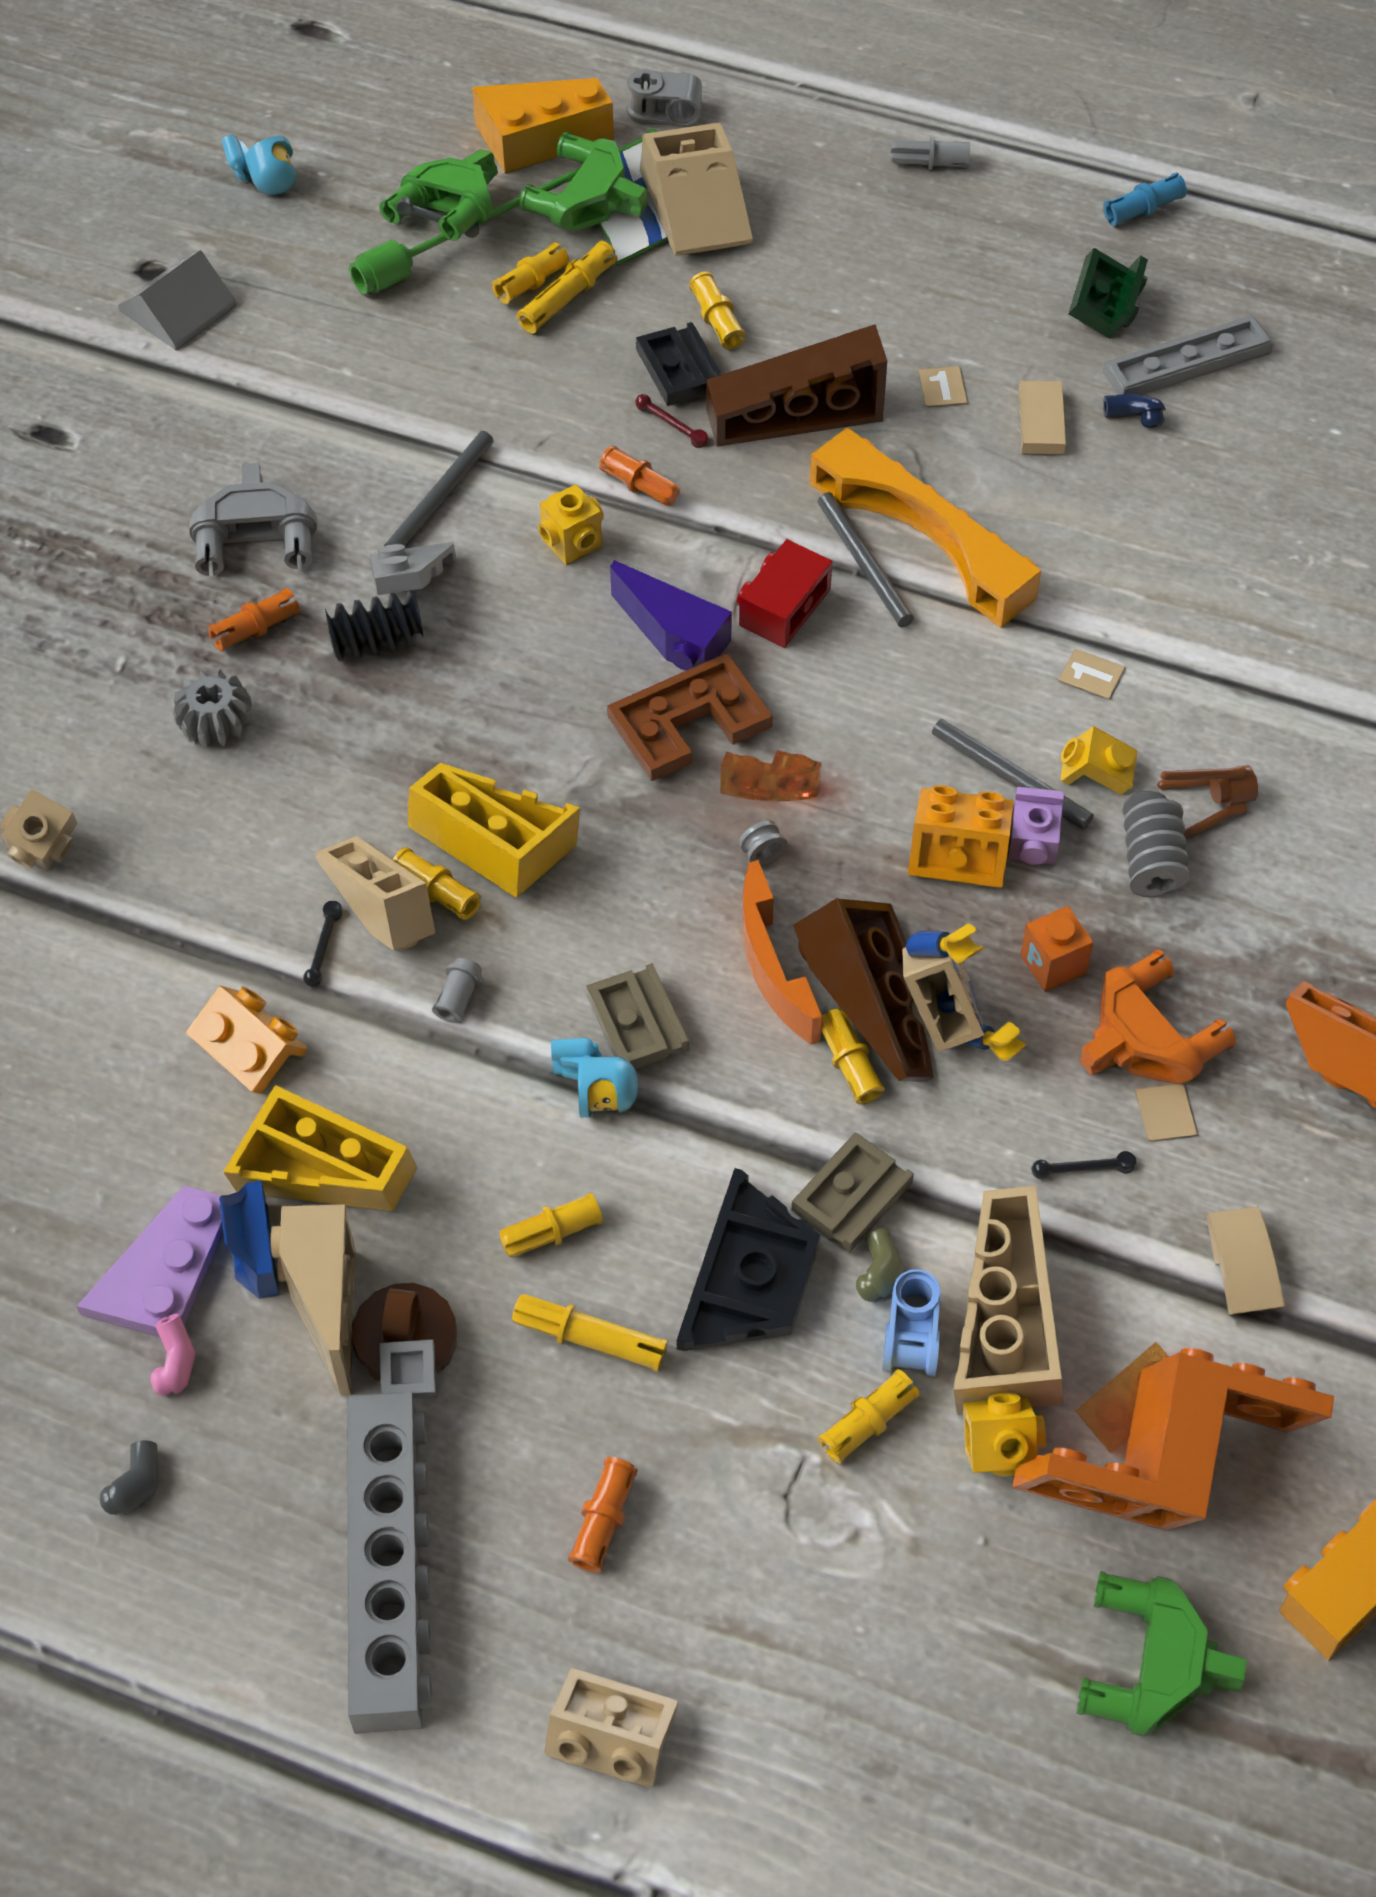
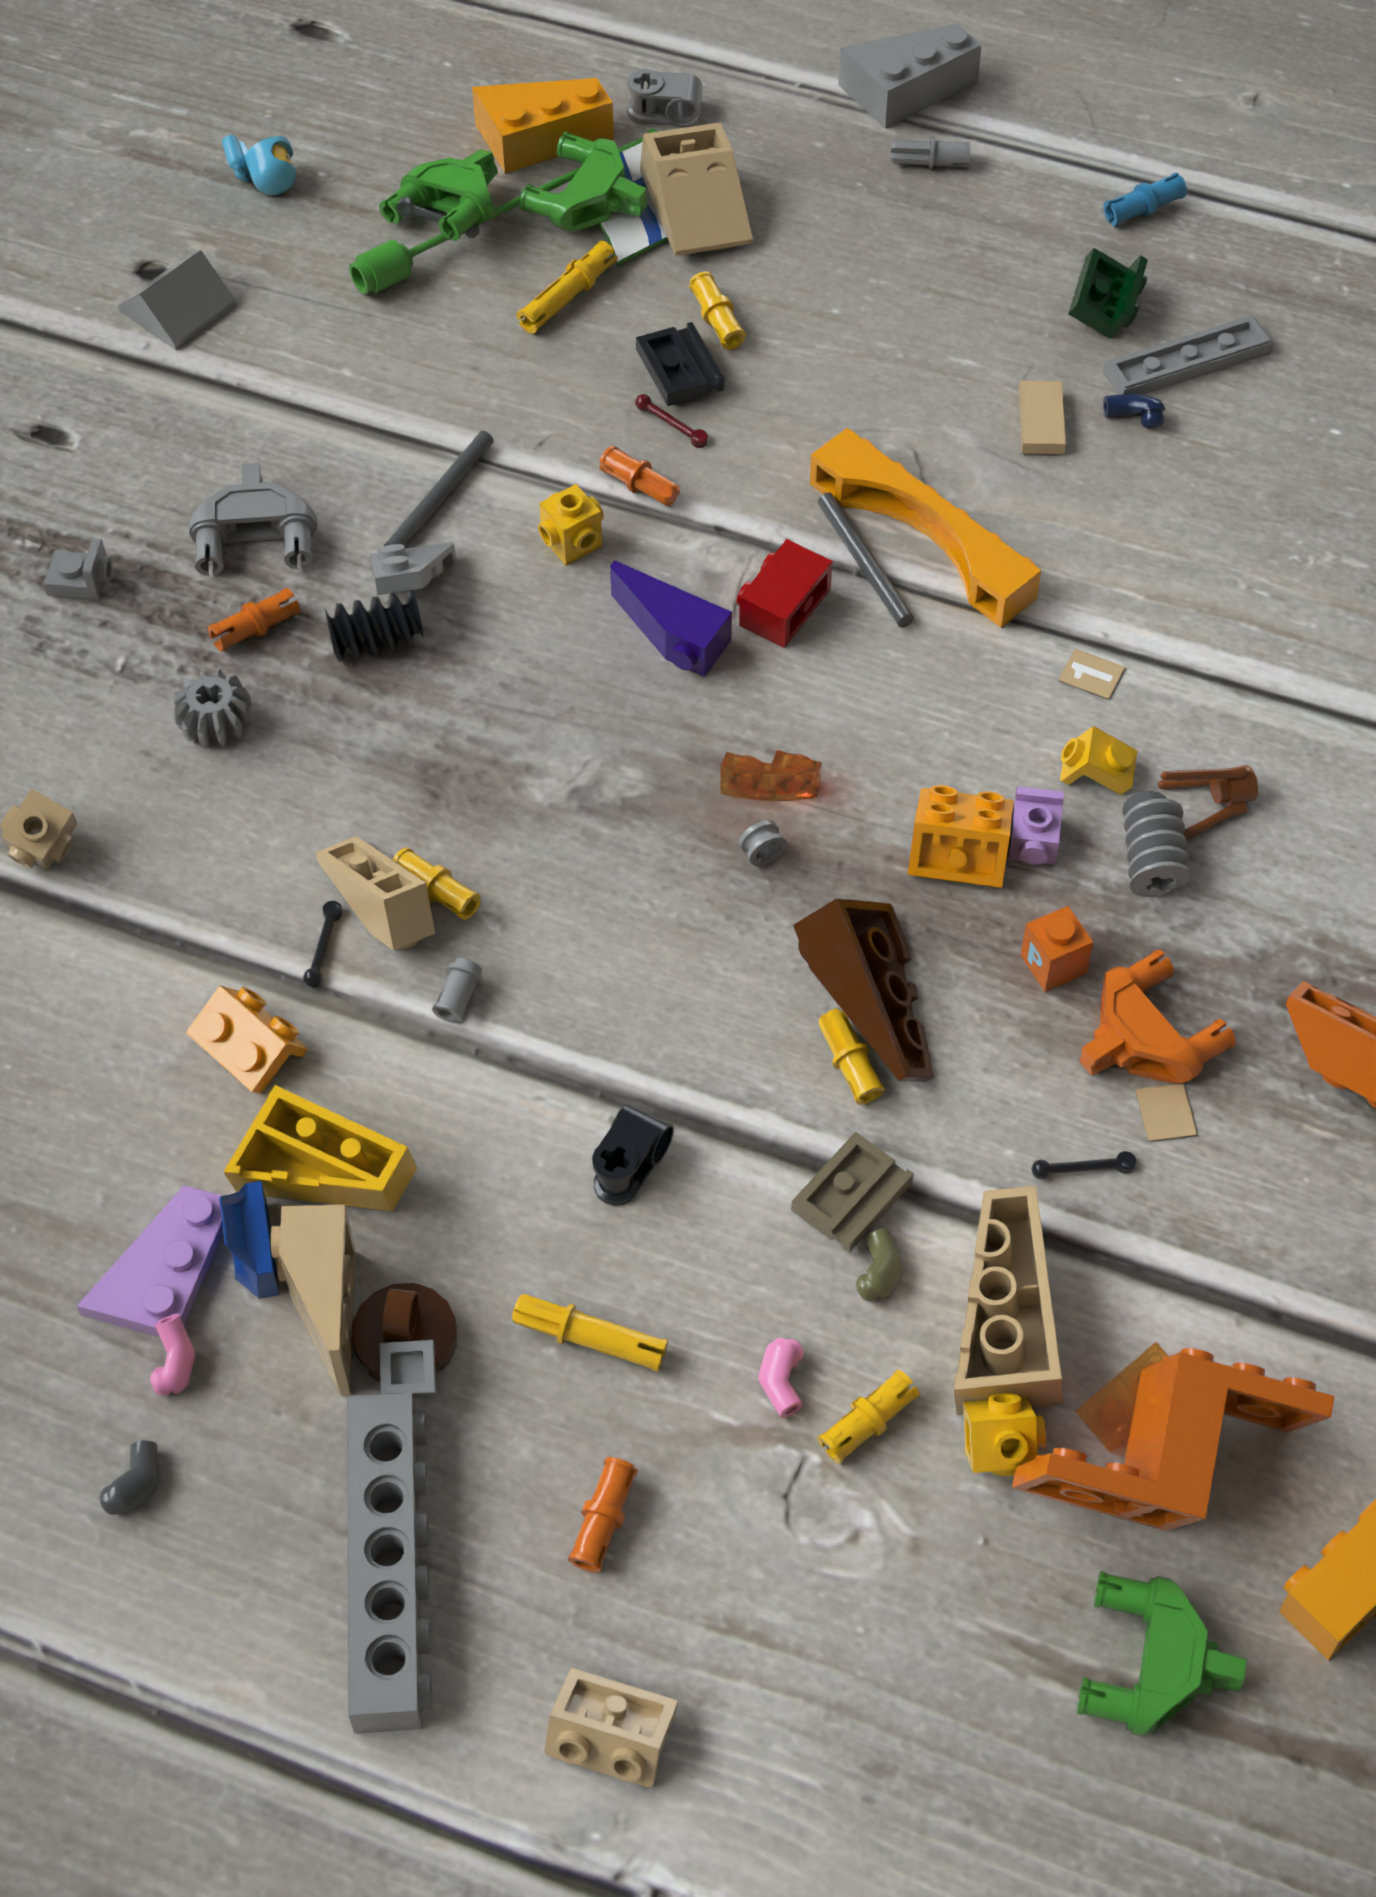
(79, 573): none -> light grey bracket
(491, 829): yellow wedge -> none
(530, 273): yellow pin -> none
(551, 1225): yellow axle -> none
(602, 1081): medium azure piece -> none
(629, 1154): none -> black piece
(637, 1017): dark tan plate -> none
(651, 716): dark orange plate -> none
(749, 1272): black wing -> none
(774, 1373): none -> bright pink arm
(789, 999): orange slope -> none
(801, 391): reddish brown wedge -> none
(909, 71): none -> light grey wedge
(913, 1332): light blue piece -> none
(942, 386): tan sticker -> none
(946, 995): torso -> none
(1005, 769): dark grey bar -> none
(1245, 1259): tan slope -> none

